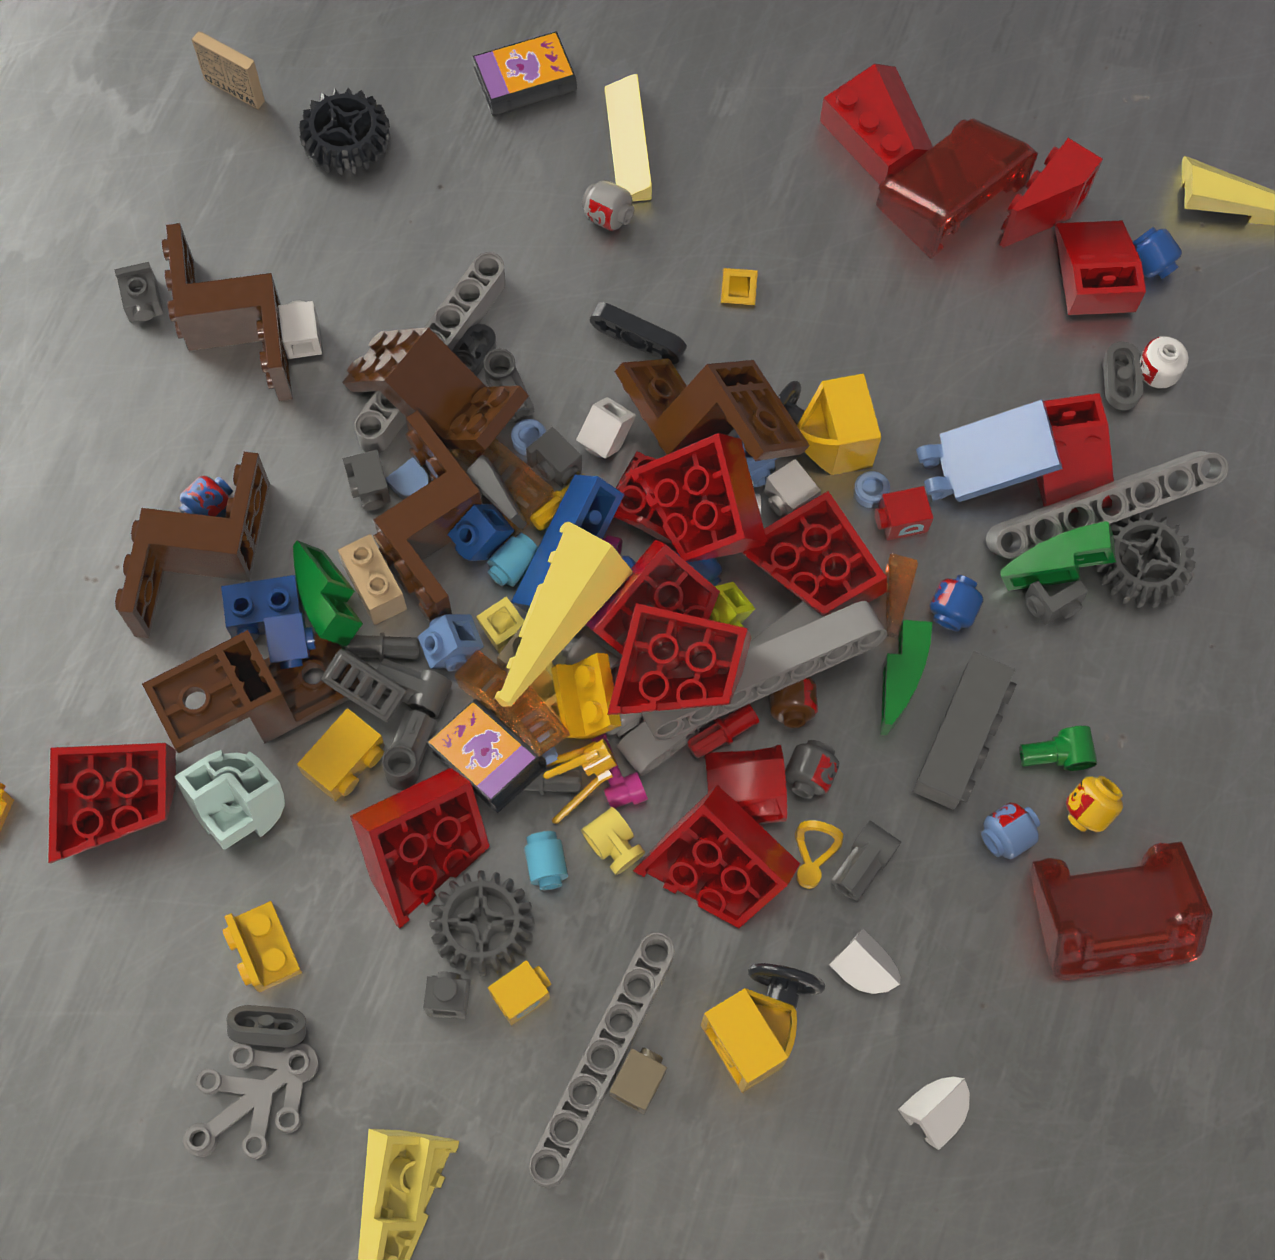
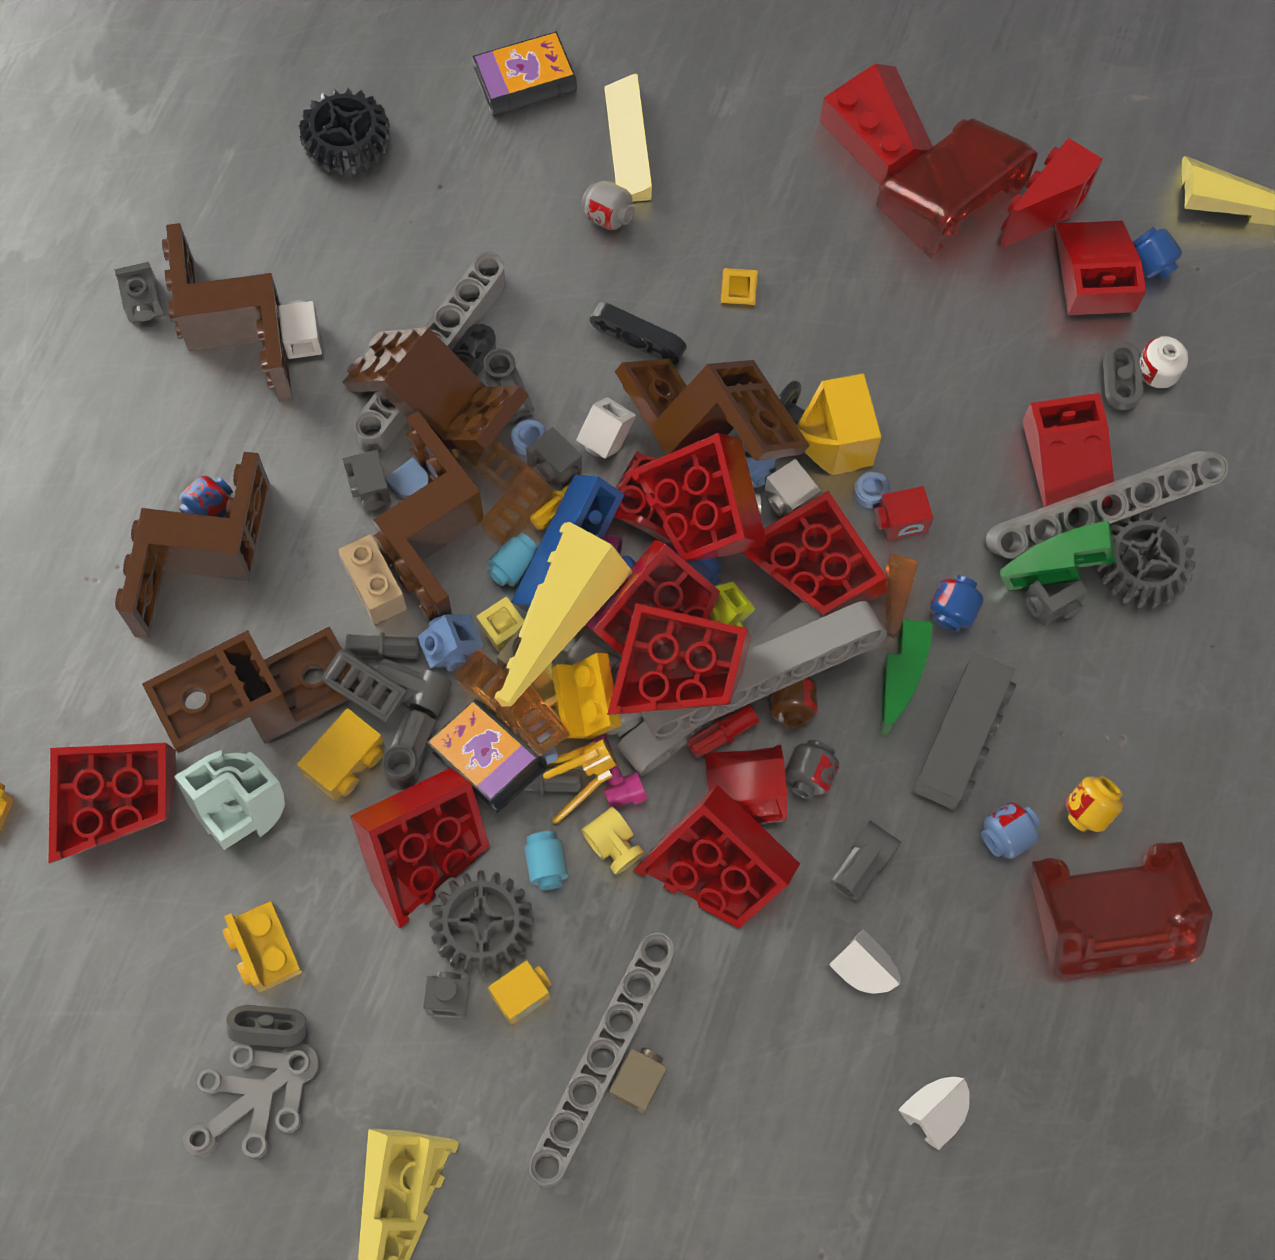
(228, 69): tan tile -> none
(253, 601): blue brick -> none
(289, 639): blue brick -> none
(324, 594): green slope -> none
(480, 532): blue brick -> none
(492, 486): dark grey slope -> none
(758, 1030): yellow piece -> none
(810, 873): yellow piece -> none
(992, 453): tile -> none
(1070, 748): green pin -> none

